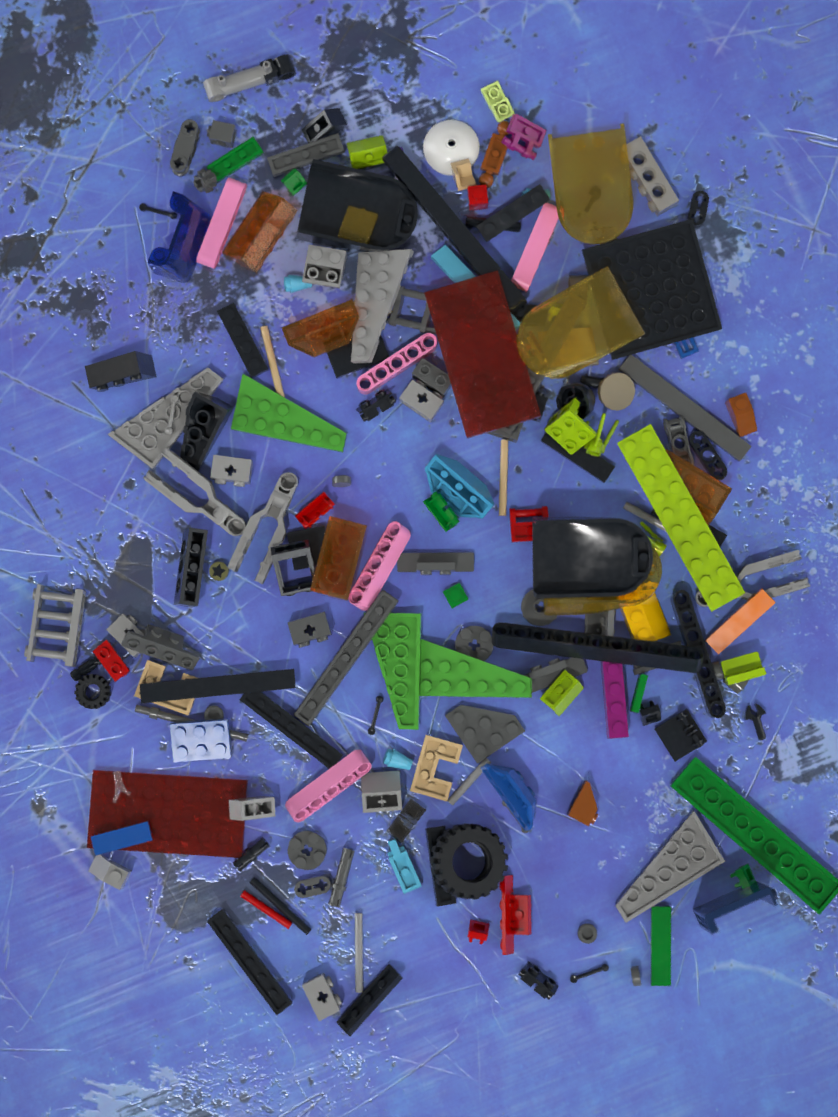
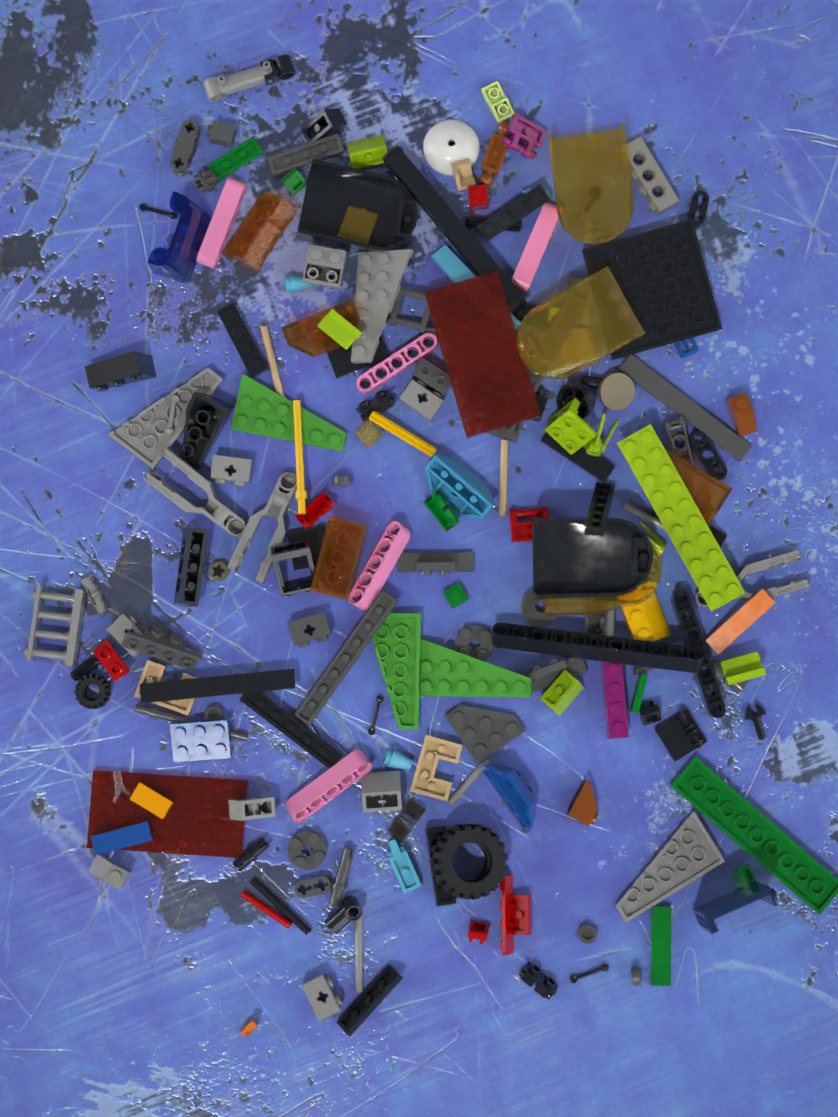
(94, 595): none -> light grey pin
(151, 800): none -> light orange tile
(249, 962): black plate -> none
(249, 1027): none -> orange tile
(301, 493): none -> yellow bar
(339, 329): none -> lime panel
(344, 914): none -> black piece
(368, 434): none -> clear yellow slope
(402, 433): none -> yellow axle
(599, 509): none -> black tile

